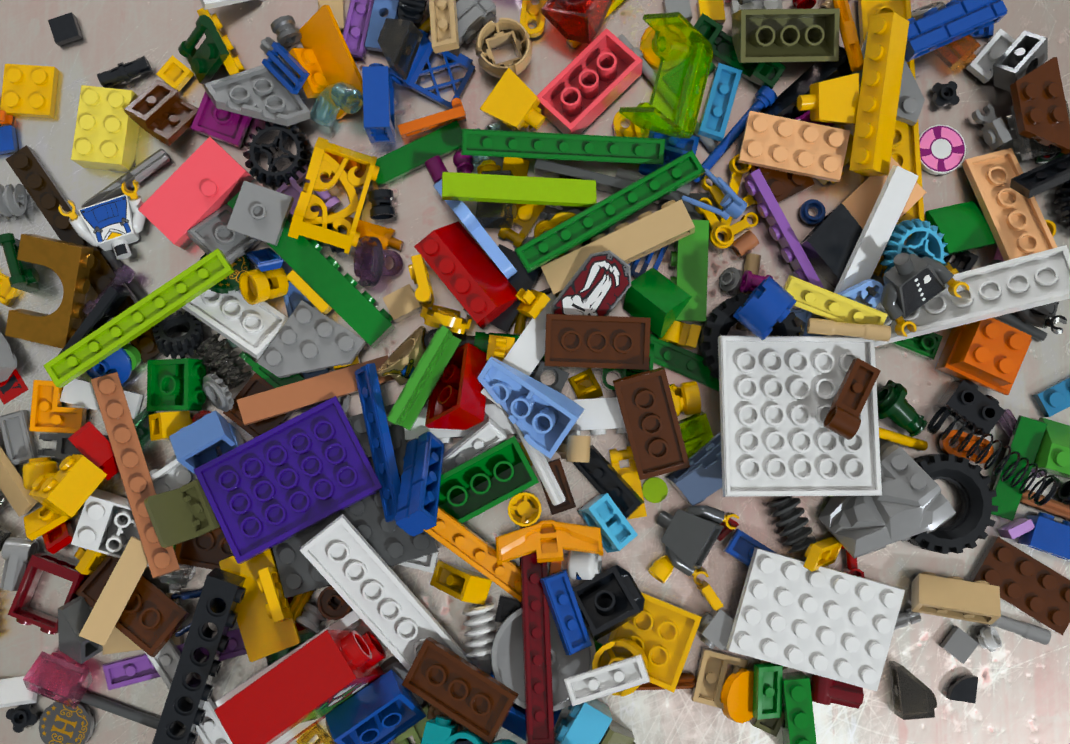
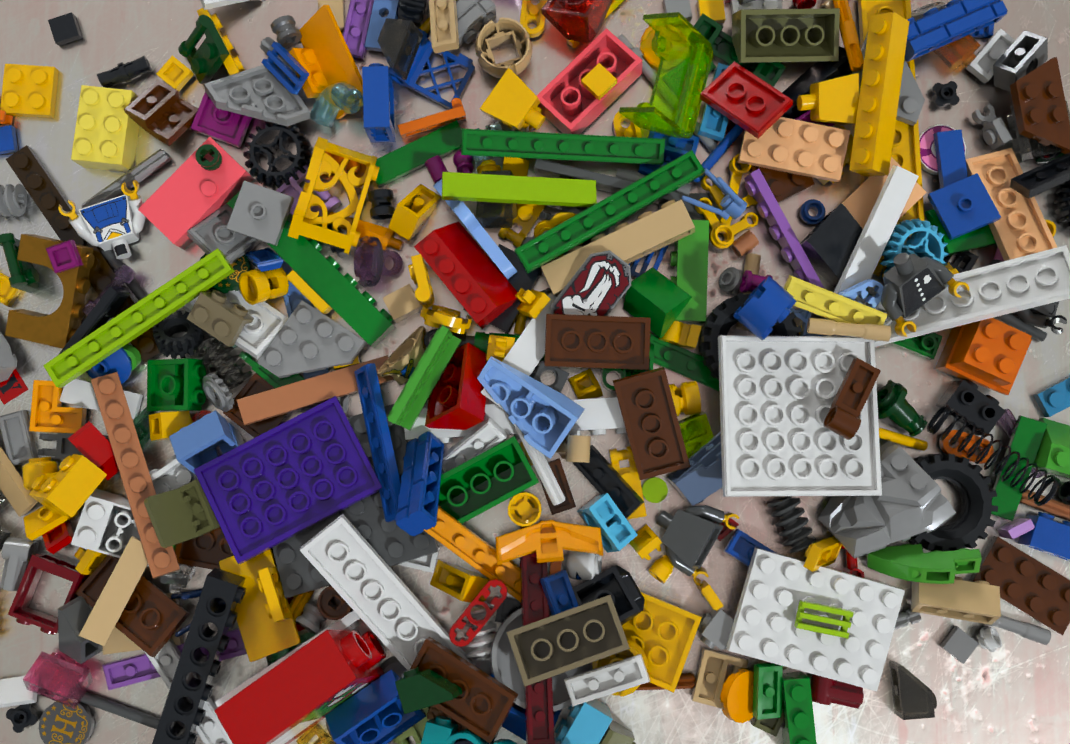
(64, 256): none -> magenta tile
(208, 149): none -> dark green bush
(219, 316): none -> dark tan bracket
(413, 212): none -> yellow slope
(424, 689): none -> dark green slope
(460, 623): none -> red beam
(568, 640): none -> dark tan brick
(599, 81): none -> yellow tile
(645, 542): none -> yellow tile
(746, 99): none -> red tile
(844, 623): none -> lime tile
(913, 565): none -> bright green slope
(950, 157): none -> blue tile
(964, 206): none -> blue plate
(964, 689): black tile -> none

